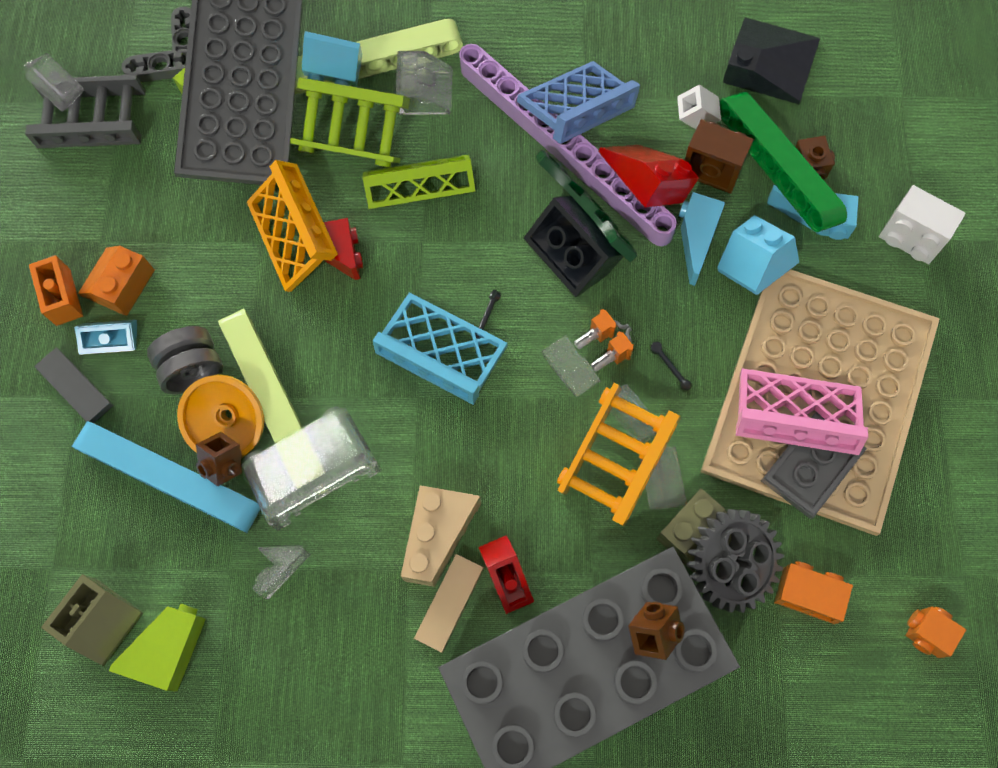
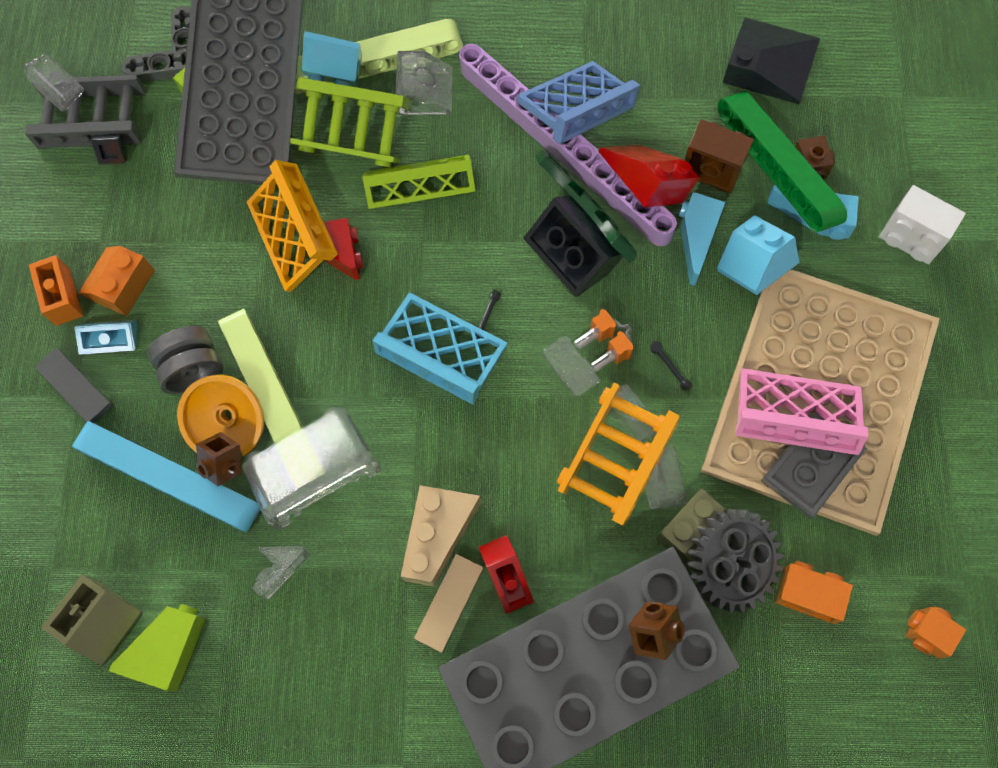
(109, 149): none -> black plate
(697, 105): white brick -> none

